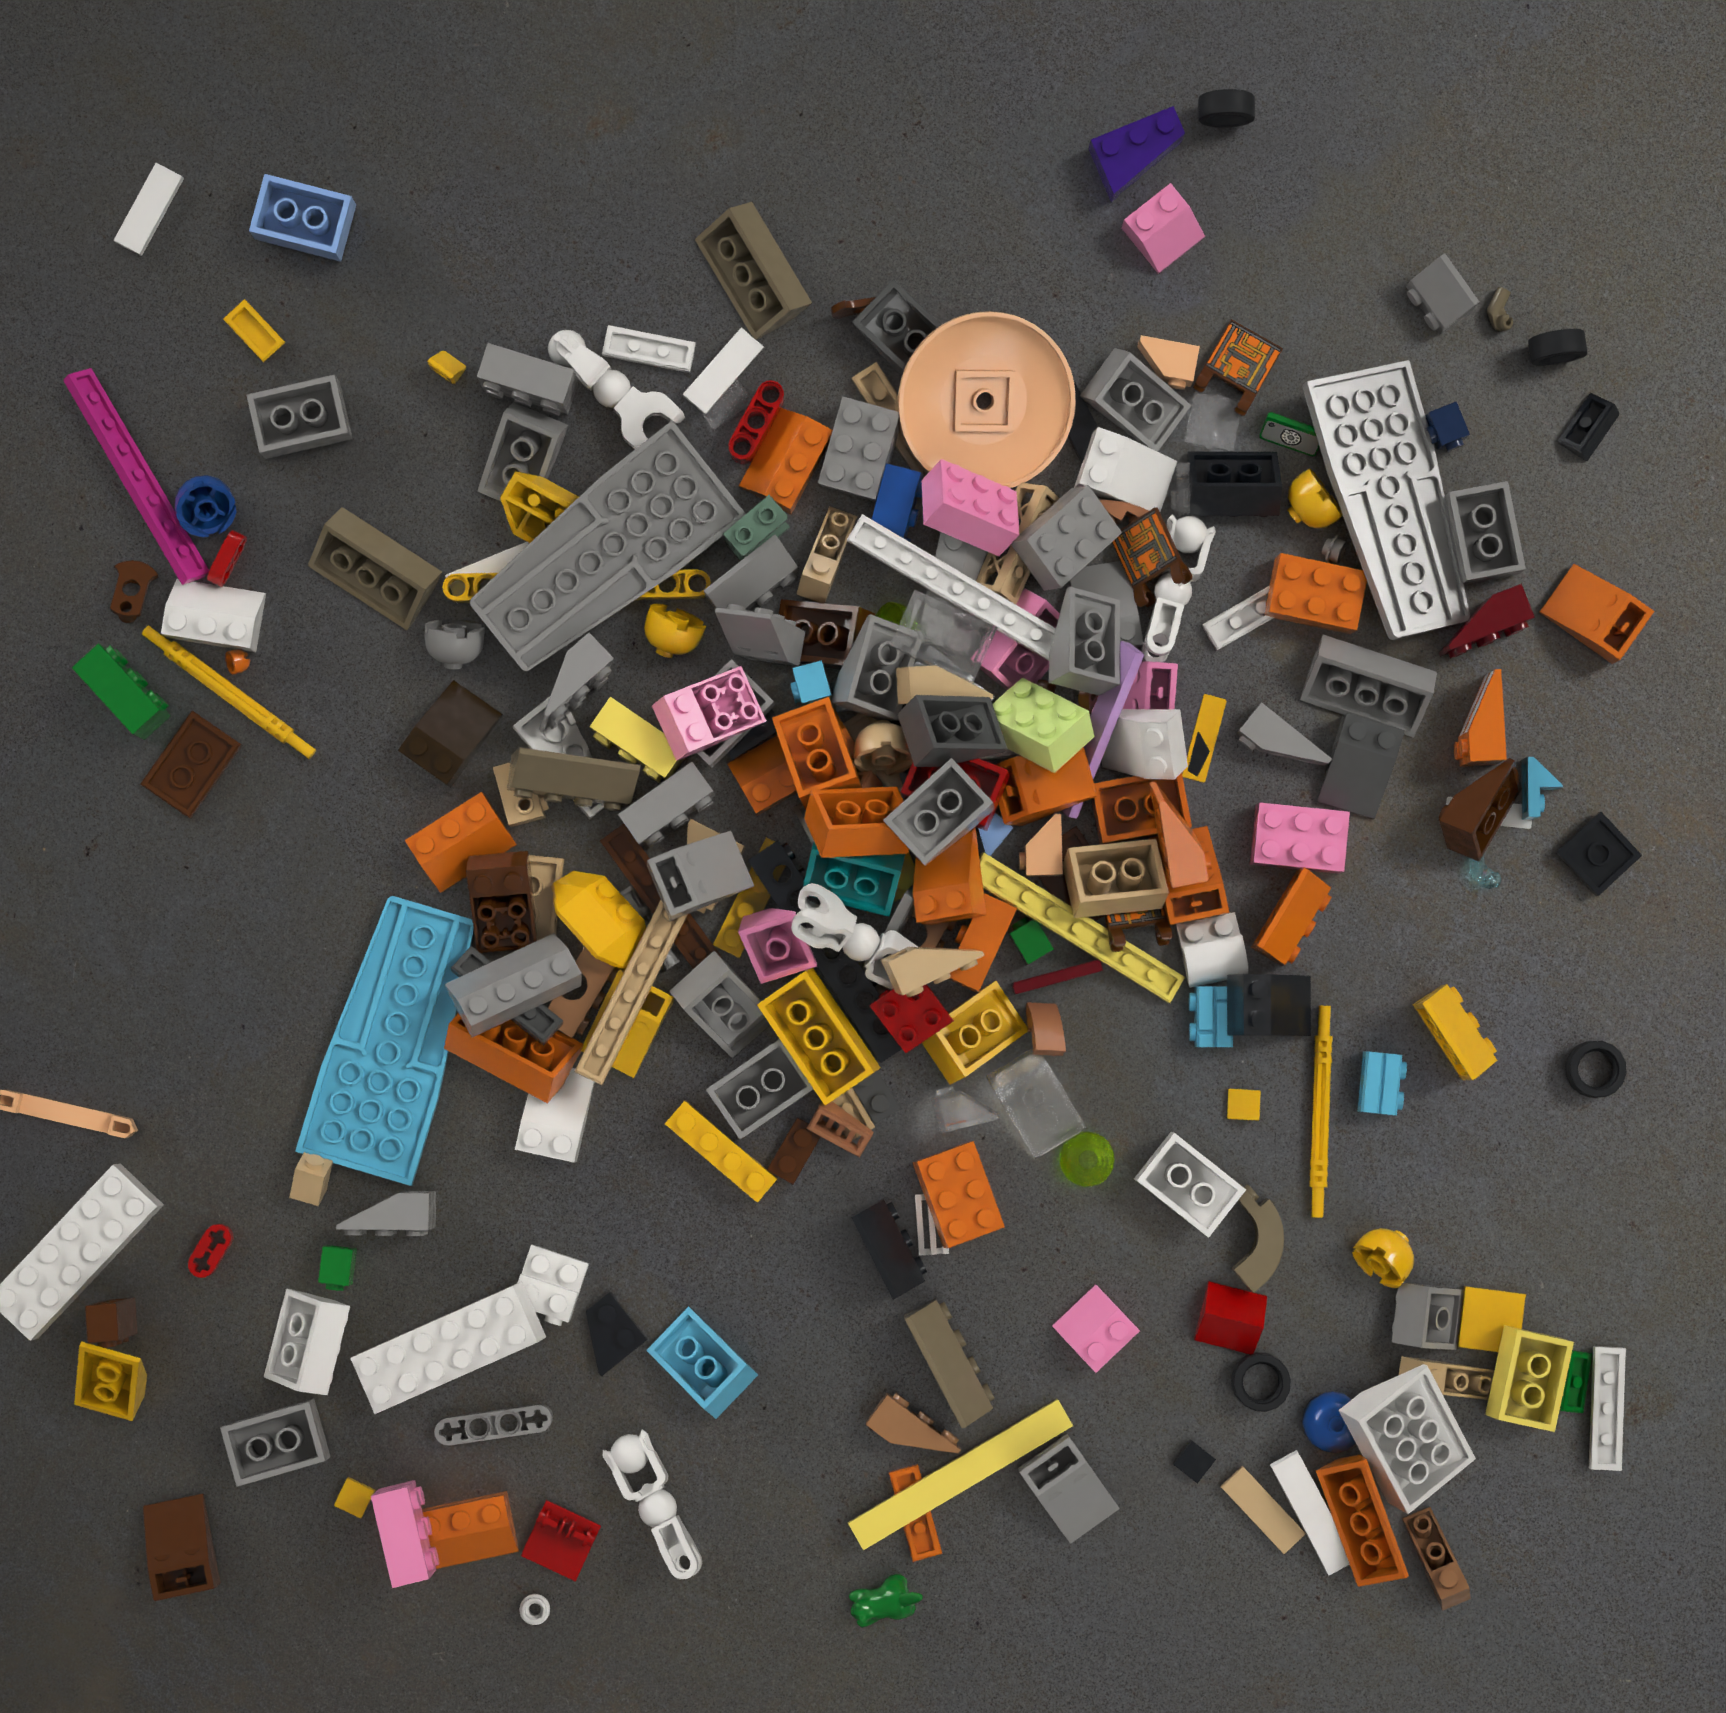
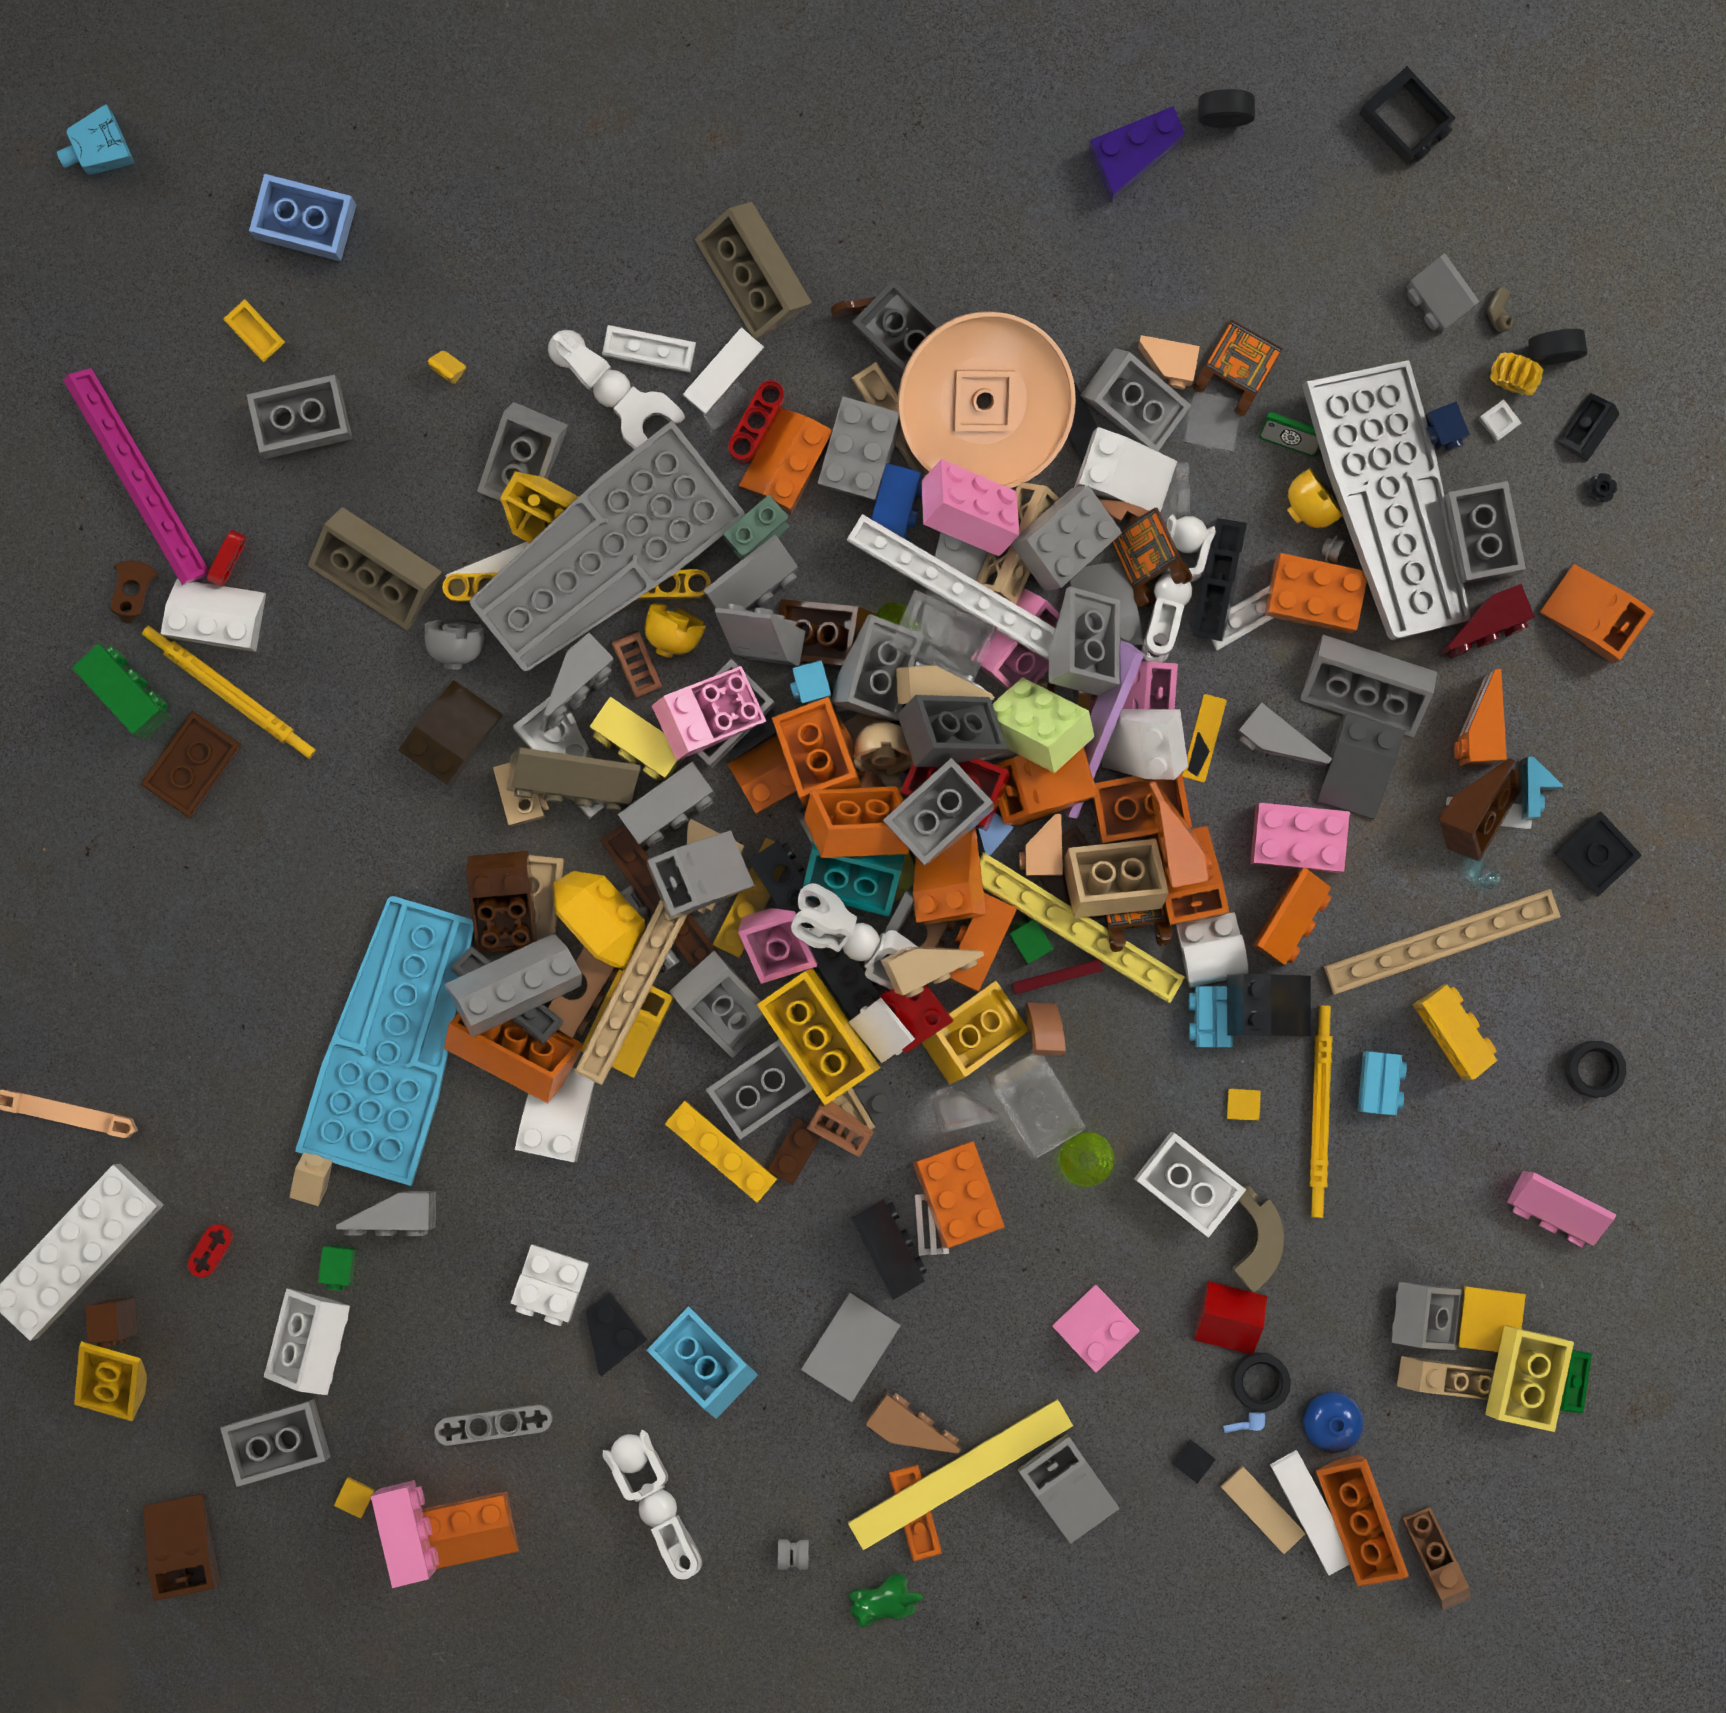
(96, 143): none -> medium azure torso
(148, 209): white tile -> none
(205, 506): blue cylinder -> none
(236, 661): orange hinge -> none
(448, 1347): white brick -> none
(461, 833): orange slope -> none
(527, 380): light grey brick -> none
(530, 1618): white plate -> none
(560, 1540): red hinge -> none
(627, 639): none -> nougat slope
(800, 1554): none -> light grey wheel
(826, 555): tan slope -> none
(850, 1347): none -> light grey tile
(881, 1030): none -> white piece
(948, 1361): dark tan slope -> none
(1163, 228): bright pink slope -> none
(1220, 579): none -> black slope
(1234, 484): black slope -> none
(1256, 1422): none -> light blue hand
(1385, 1254): yellow cylinder -> none
(1407, 1437): white slope -> none
(1425, 97): none -> black window
(1441, 942): none -> tan tile
(1499, 420): none -> white tile
(1516, 373): none -> yellow gear
(1559, 1209): none -> bright pink slope
(1602, 495): none -> black plate
(1607, 1408): white plate -> none

